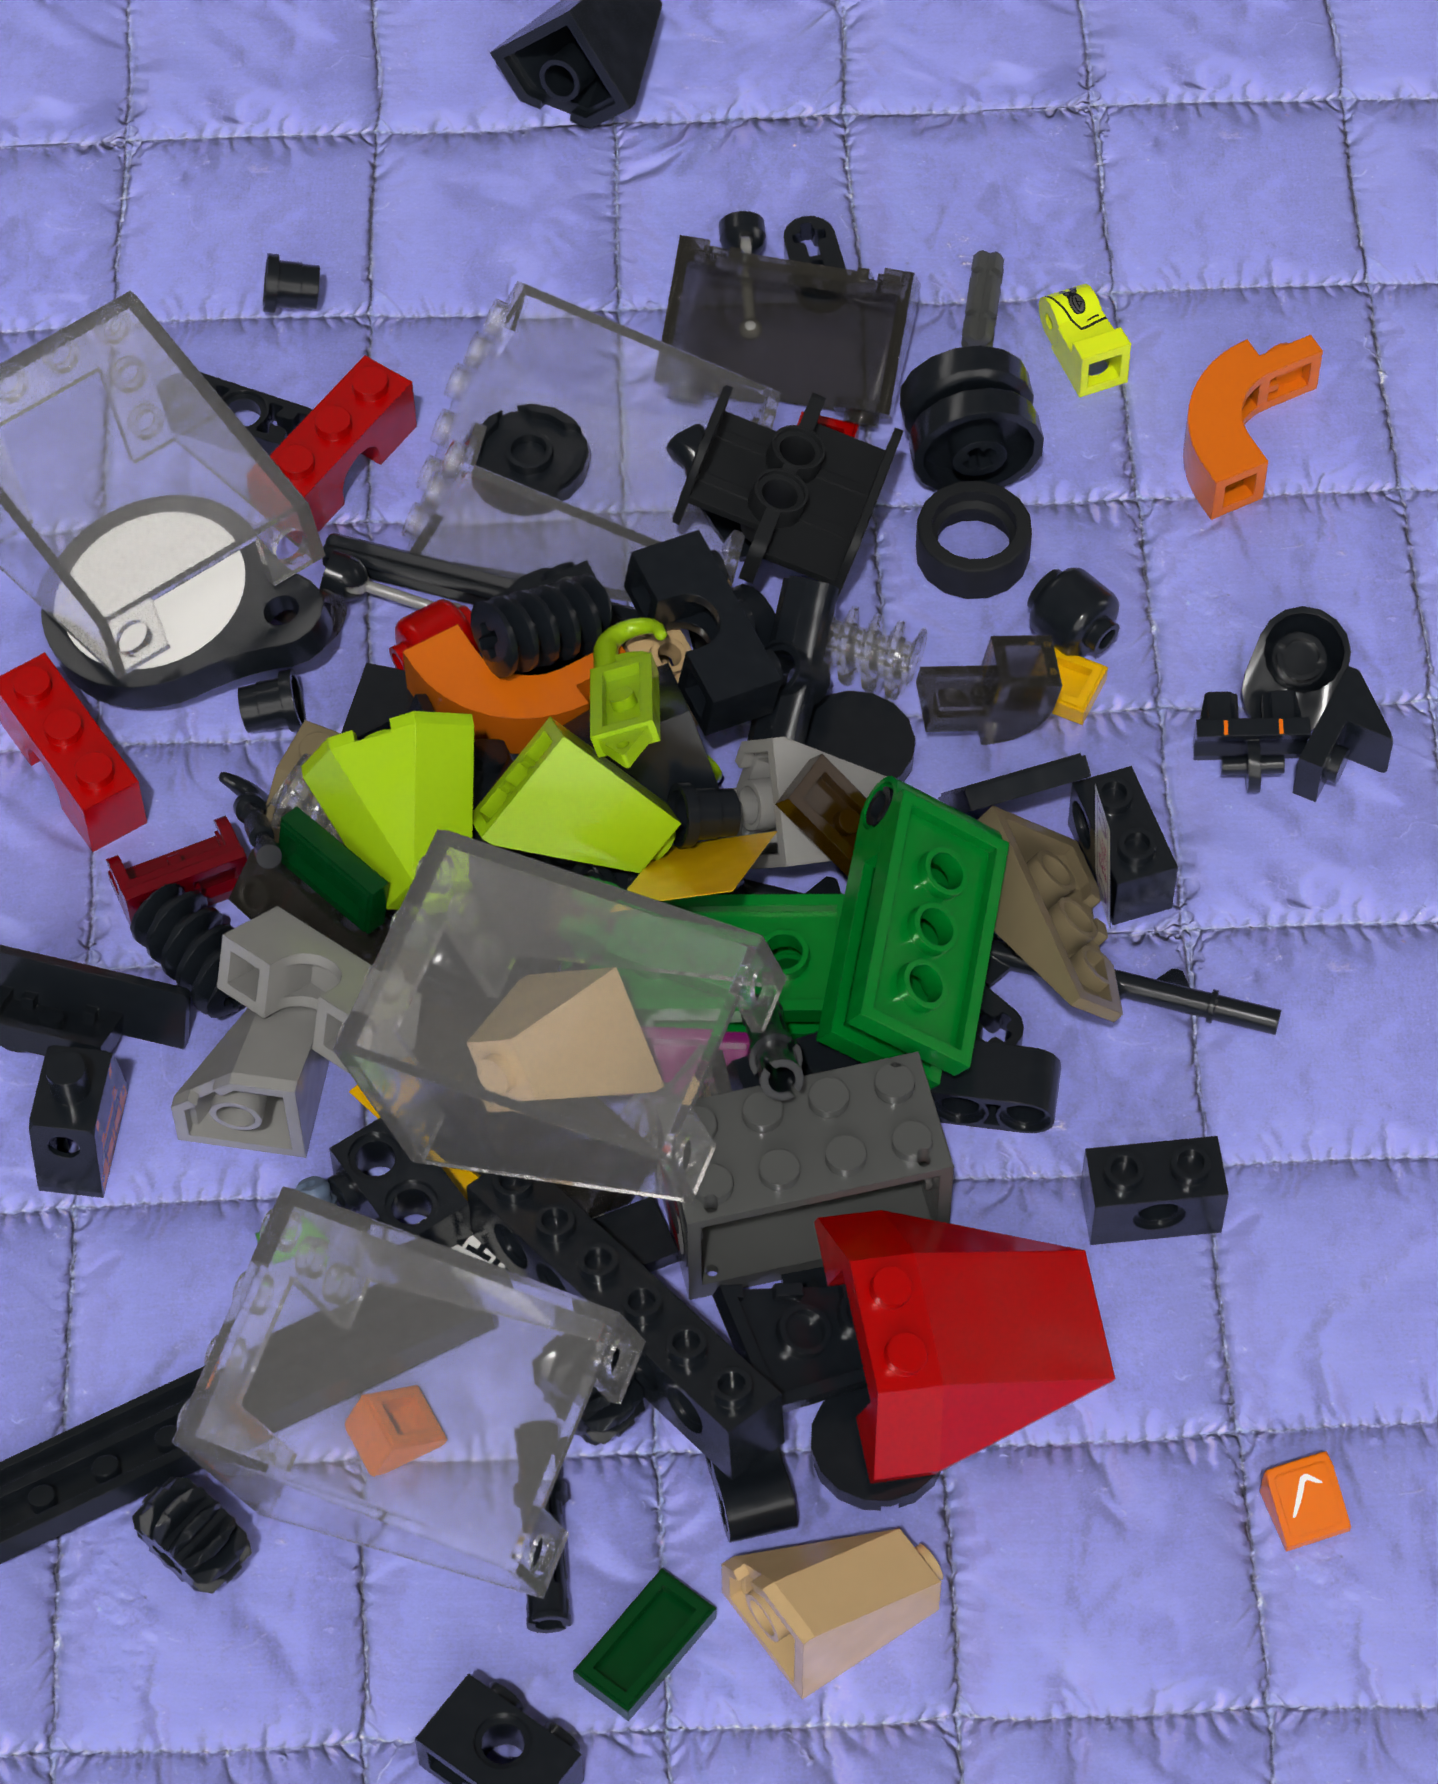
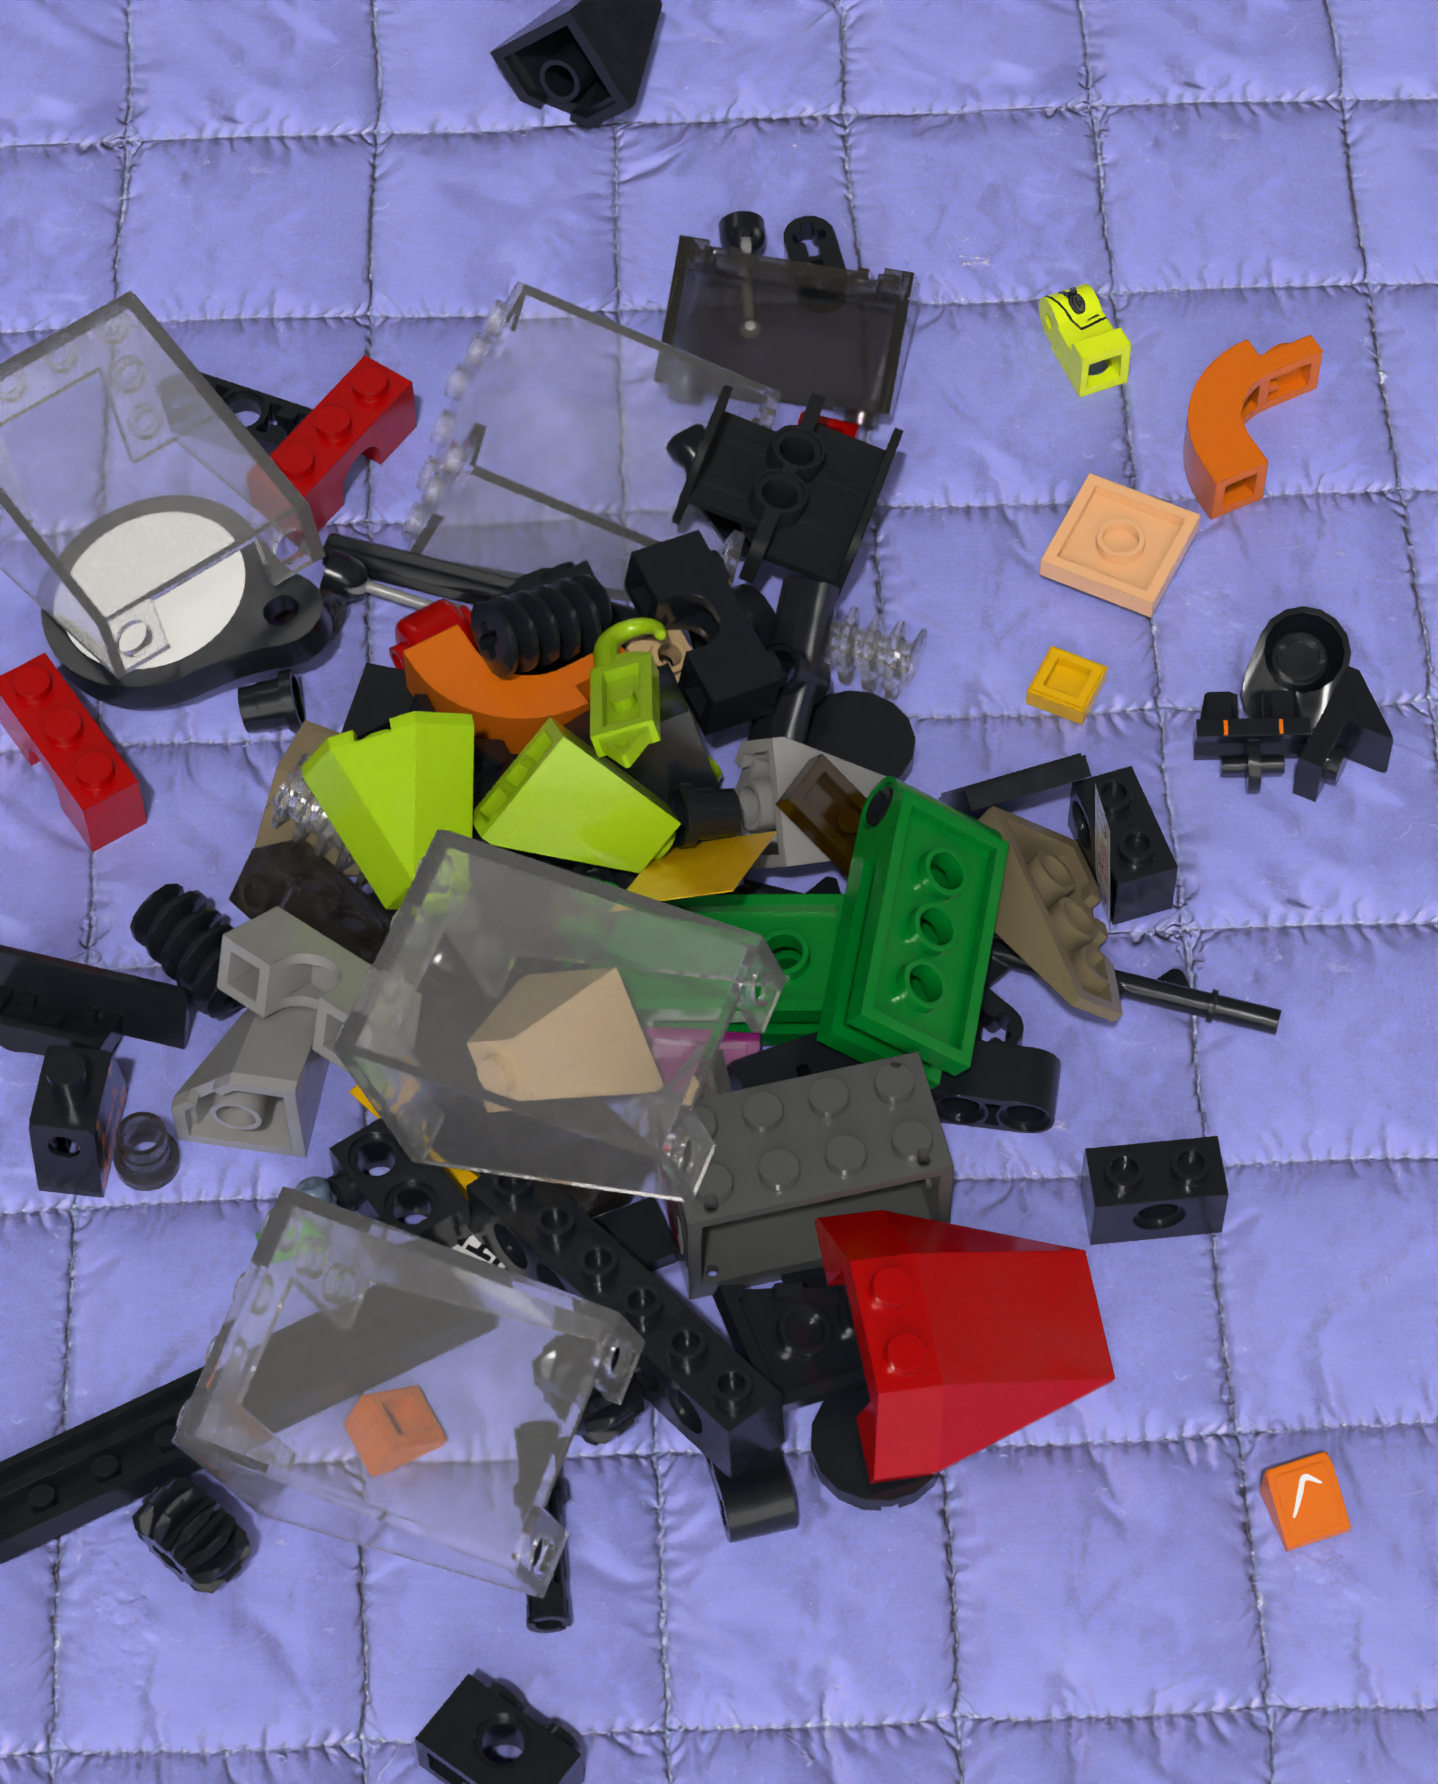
(146, 1168): none -> clear smoke piece
(205, 866): dark red hinge -> none
(251, 810): black piece -> none
(289, 284): black piece -> none
(333, 870): dark green tile -> none
(536, 449): black tile -> none
(644, 1644): dark green tile -> none
(775, 1057): black pin -> none
(832, 1601): tan slope -> none
(971, 417): black wheel -> none
(981, 503): black tyre -> none
(982, 299): dark grey axle -> none
(1001, 697): clear smoke brick -> none
(1074, 612): black head -> none
(1120, 545): none -> light nougat plate

